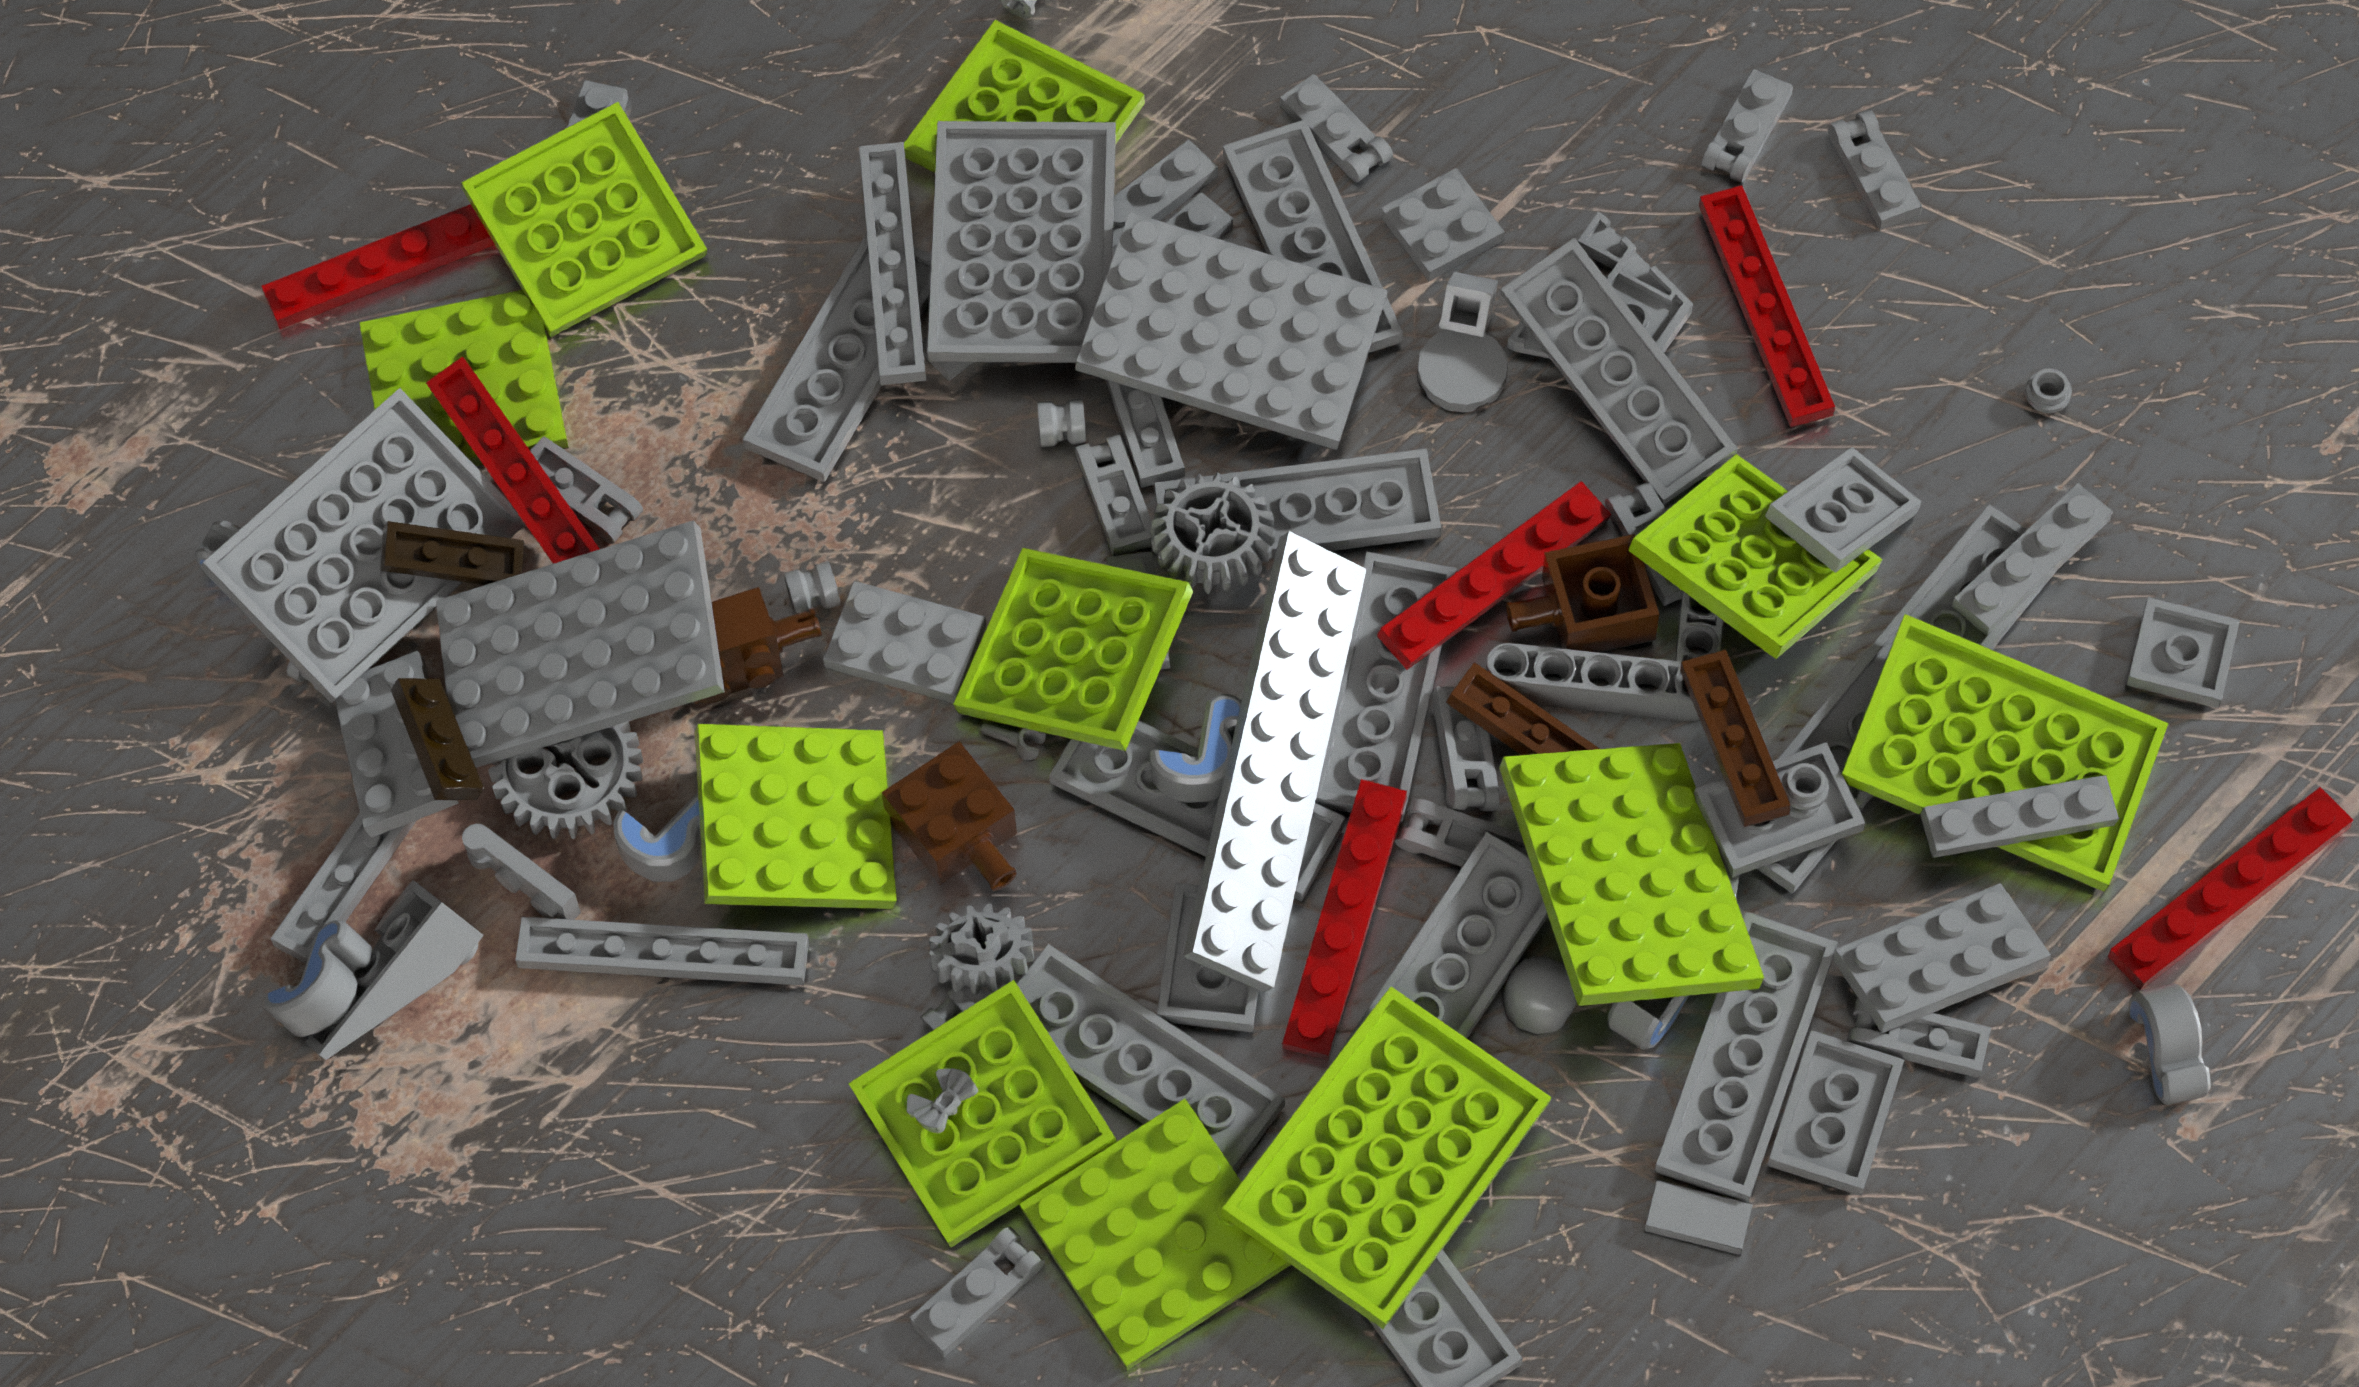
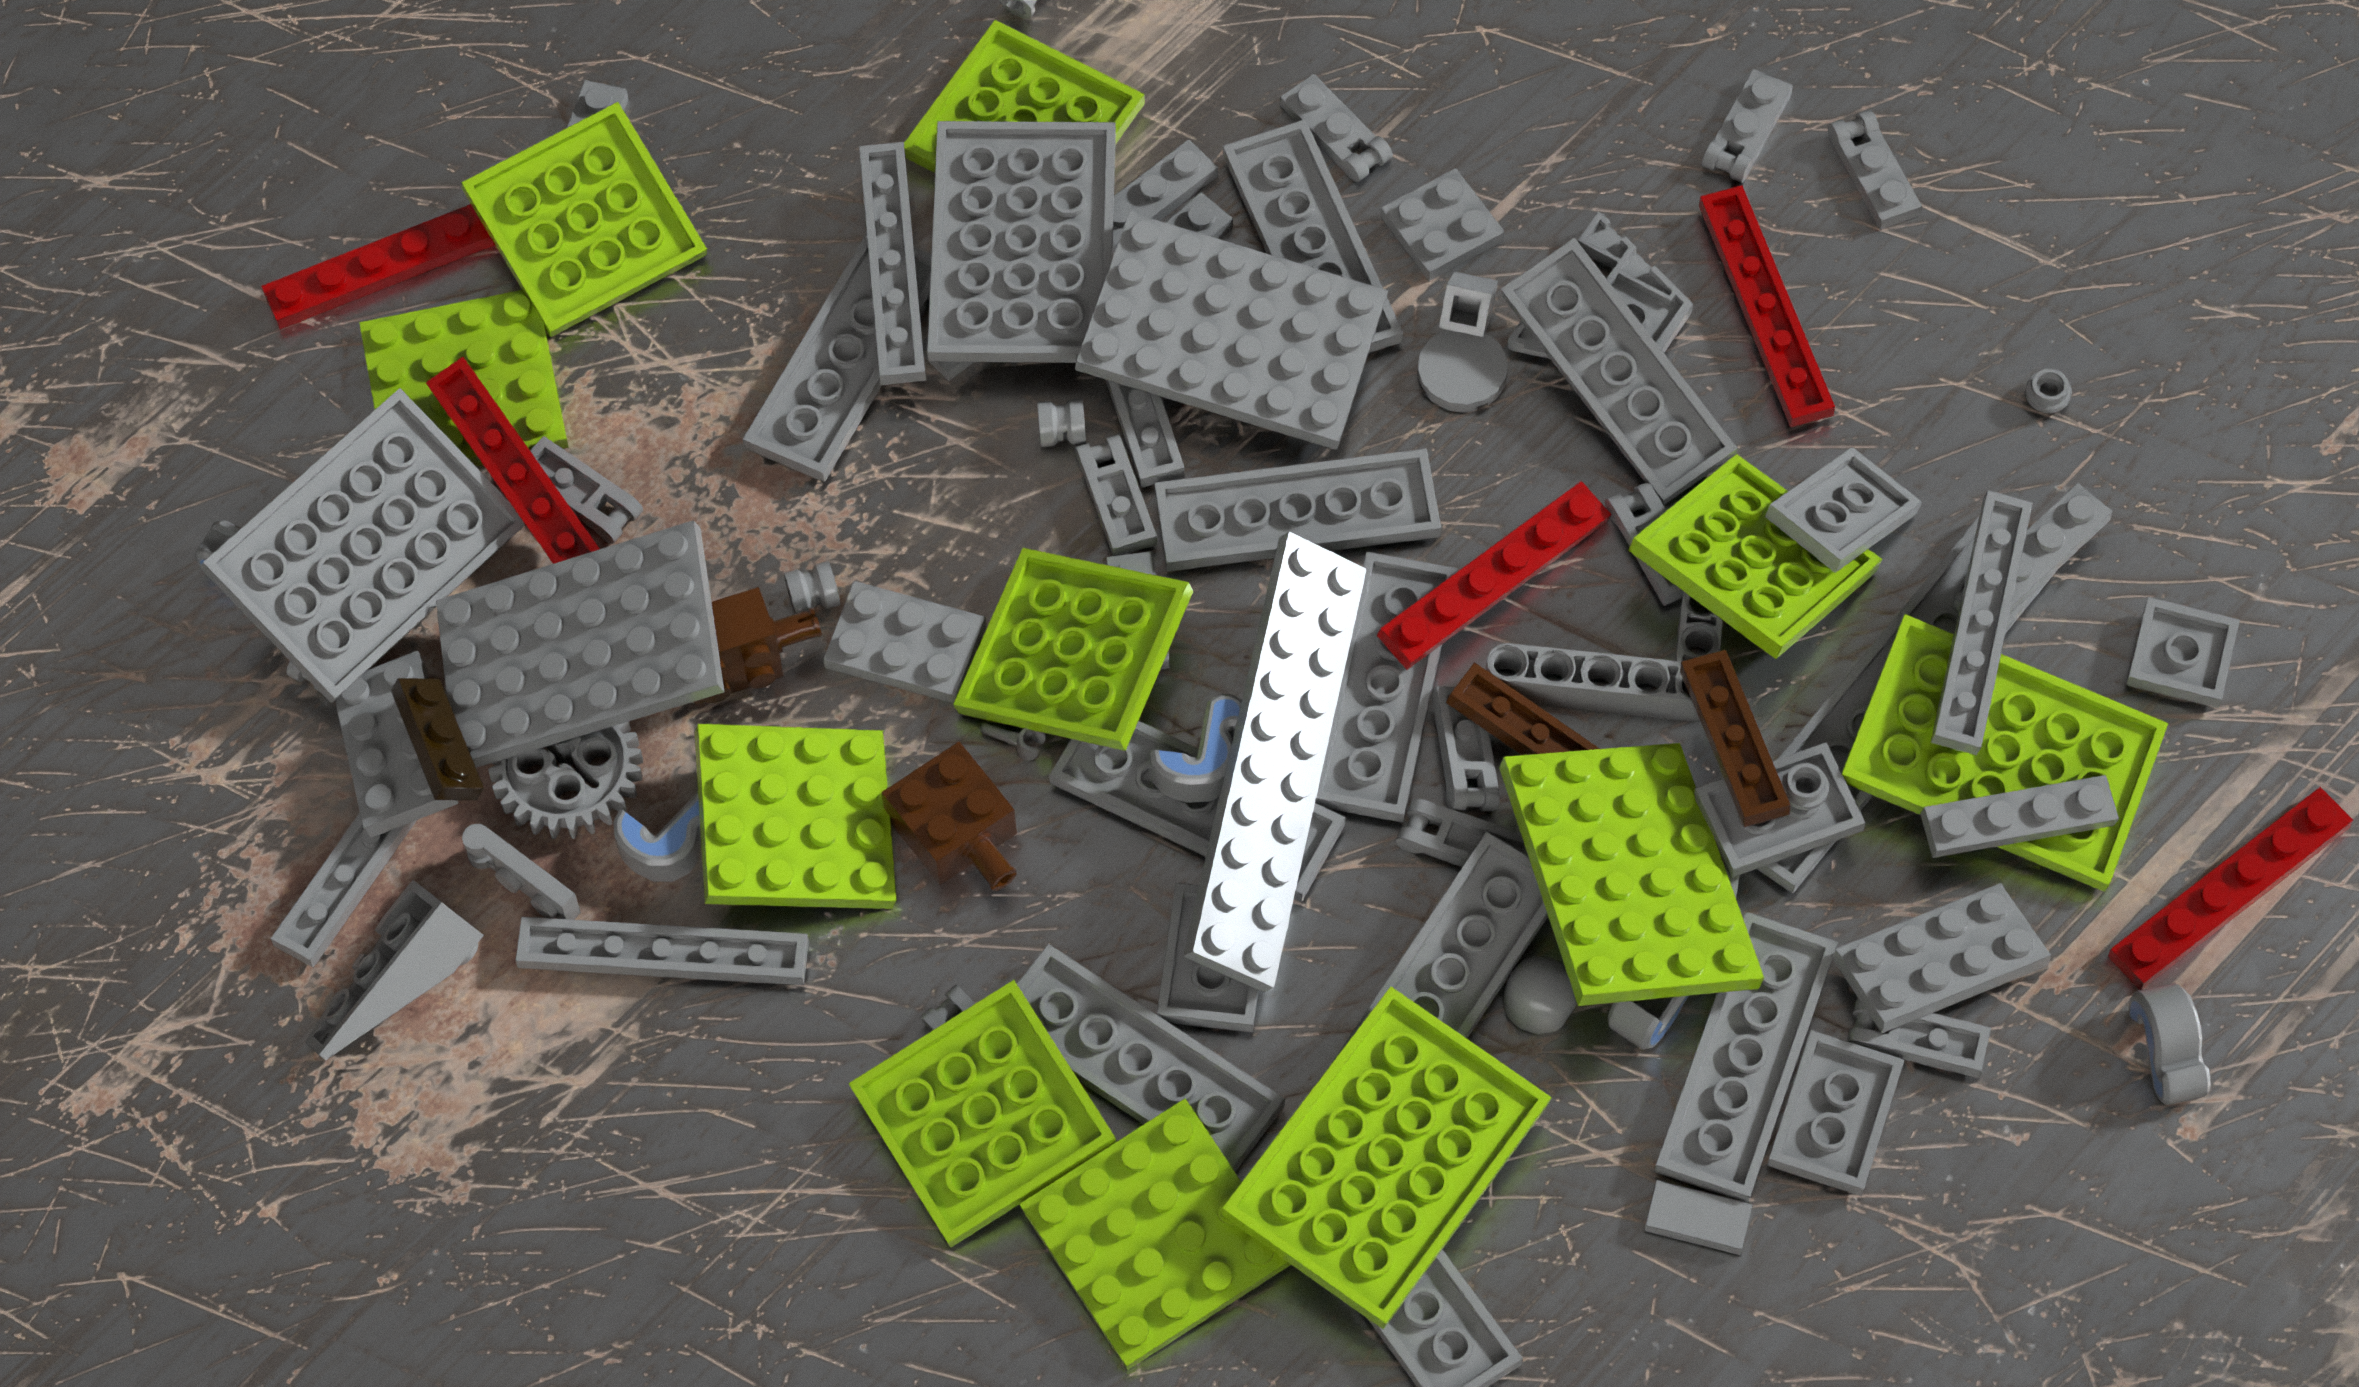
(326, 983): light grey animal -> none
(449, 554): dark brown plate -> none
(934, 1115): light grey piece -> none
(976, 1292): light grey plate -> none
(981, 949): light grey gear -> none
(1227, 551): light grey gear -> none
(1344, 920): red plate -> none
(1593, 598): reddish brown brick -> none
(1981, 623): none -> light grey plate

